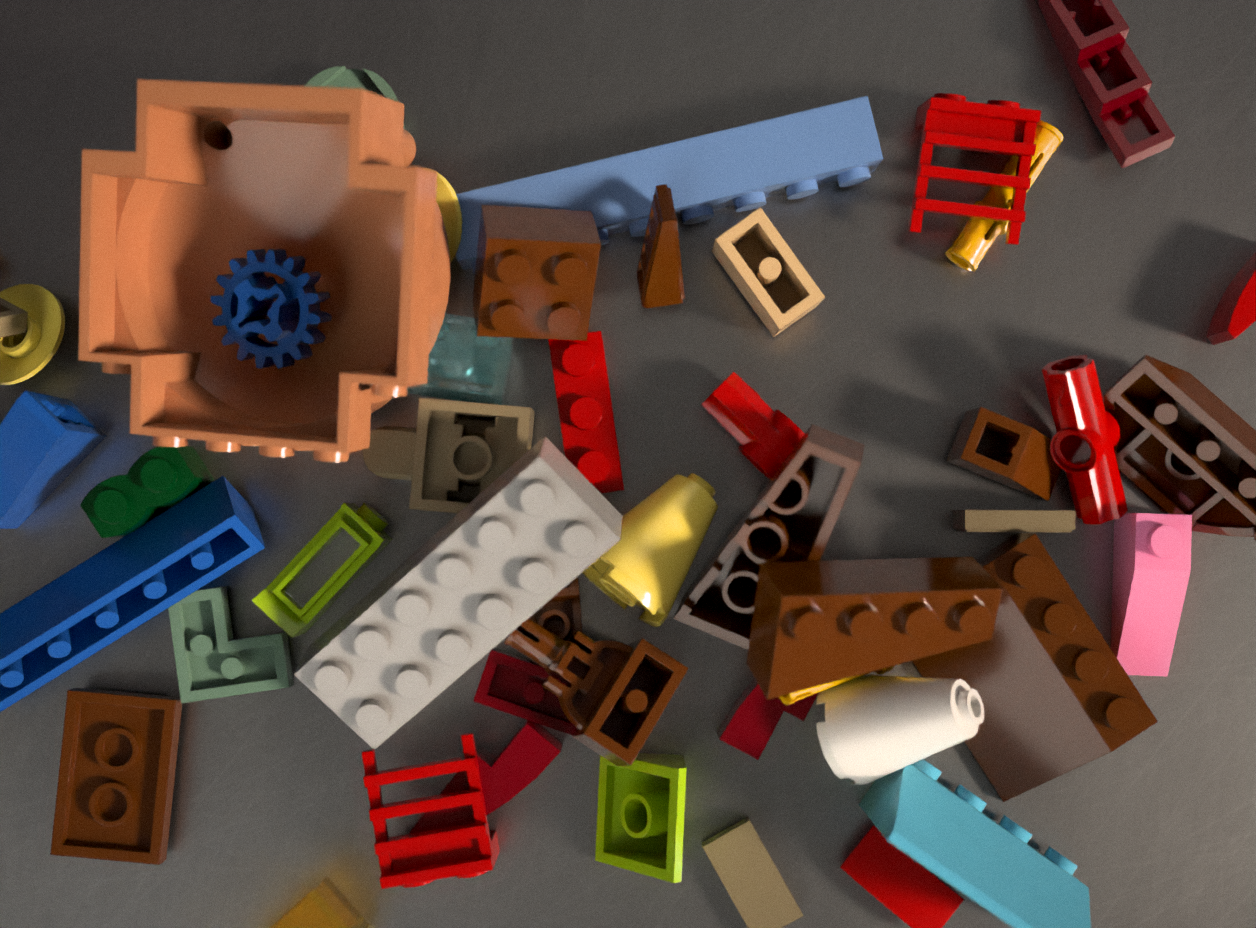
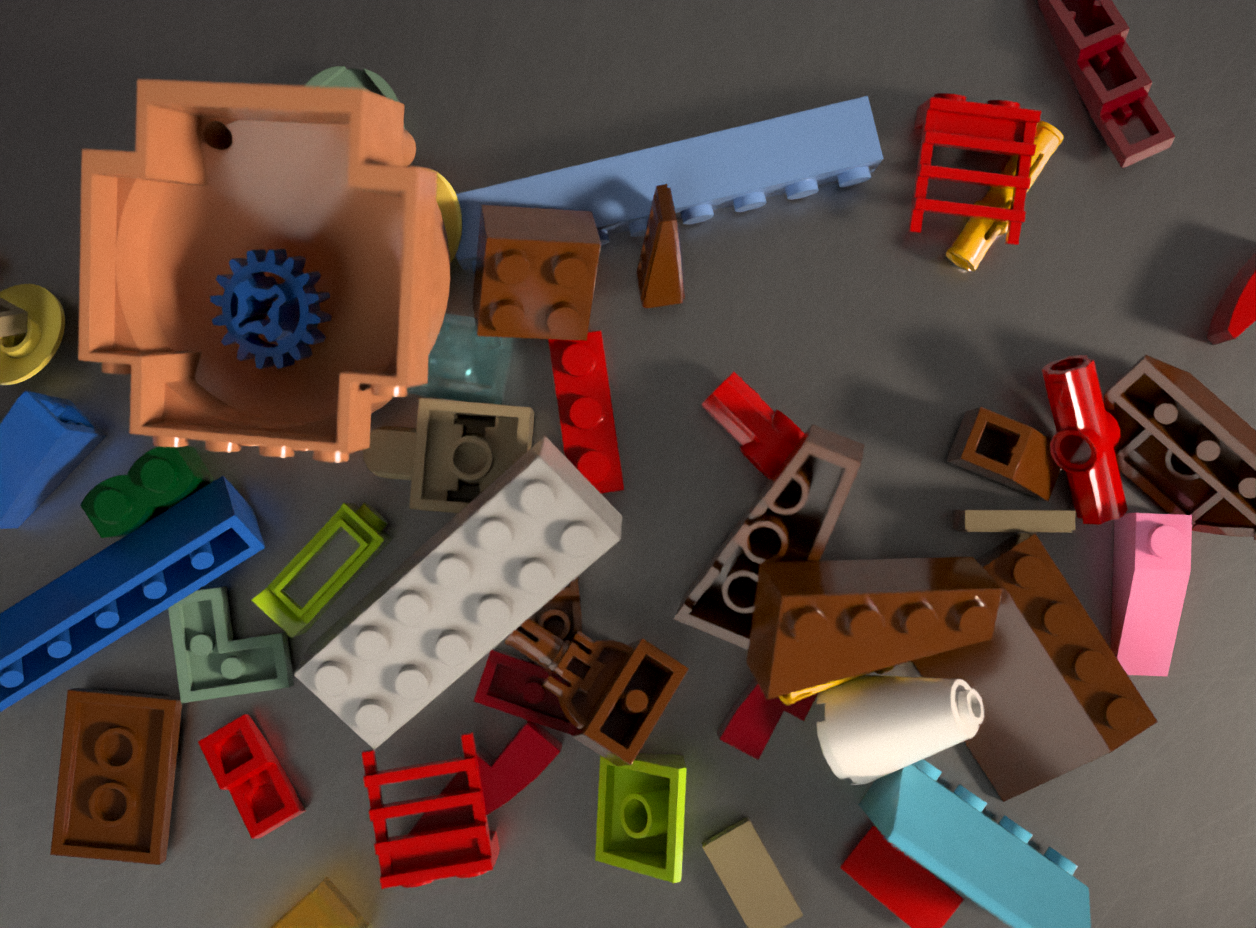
(253, 776): none -> red slope
(656, 547): light yellow cone -> none
(767, 272): tan brick -> none

